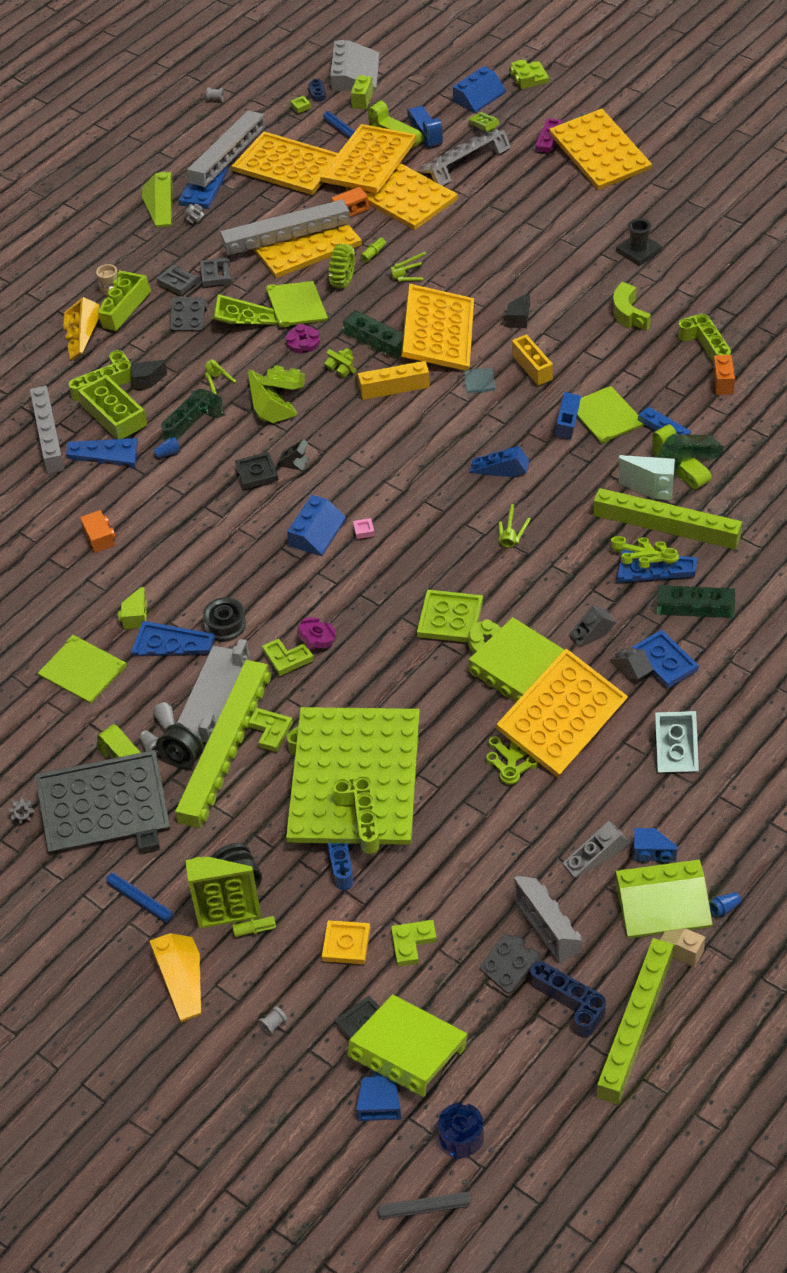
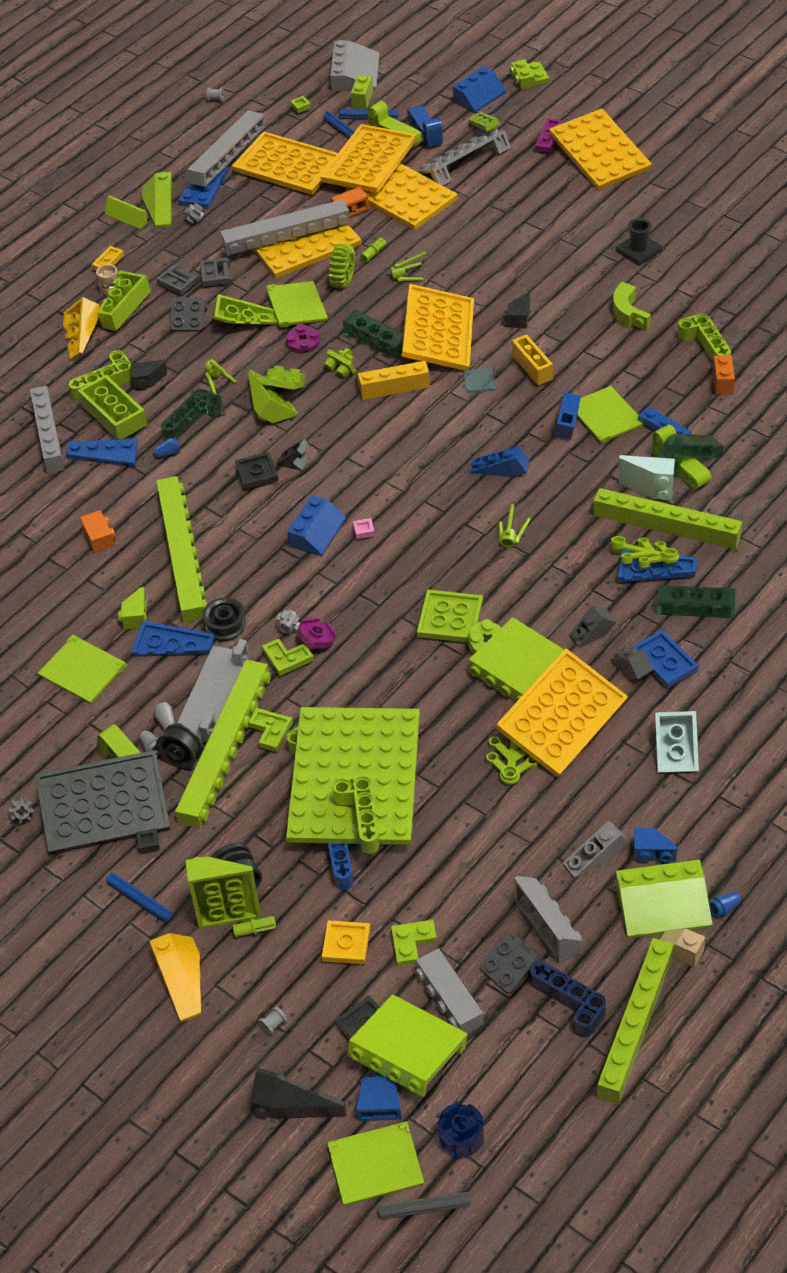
(109, 256): none -> yellow plate
(125, 212): none -> lime slope
(181, 551): none -> lime brick
(283, 1100): none -> pearl dark grey wedge
(287, 621): none -> light grey gear
(317, 90): dark blue plate -> none
(363, 114): none -> blue axle
(375, 1163): none -> lime piece
(449, 991): none -> light grey brick

